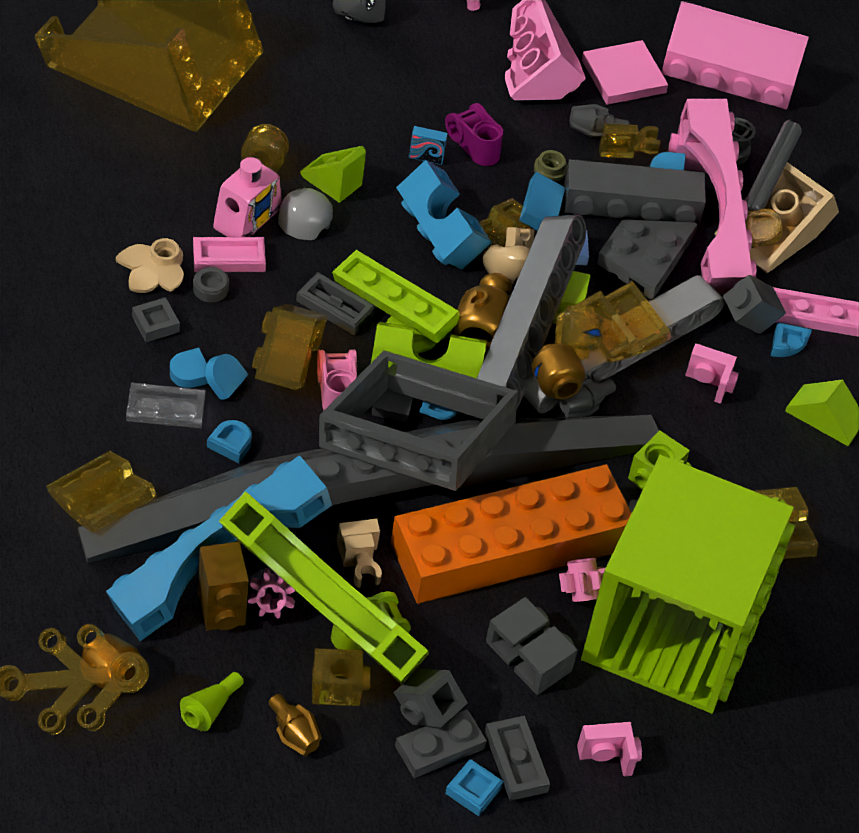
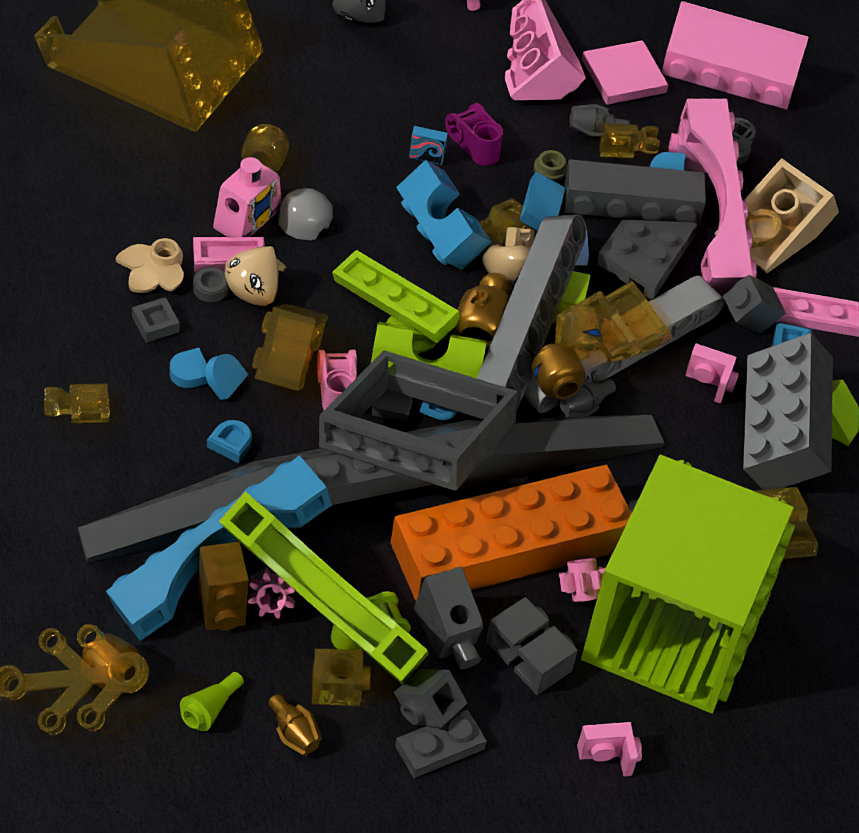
(84, 402): none -> clear yellow plate
(101, 491): clear yellow slope -> none
(165, 405): clear plate -> none
(254, 275): none -> tan piece
(333, 304): dark grey tile -> none
(337, 172): lime slope -> none
(356, 545): tan piece -> none
(450, 616): none -> dark grey torso
(474, 787): dark azure tile -> none
(517, 758): dark grey plate -> none
(646, 457): lime brick -> none
(773, 166): dark grey axle -> none
(788, 413): none -> dark grey brick

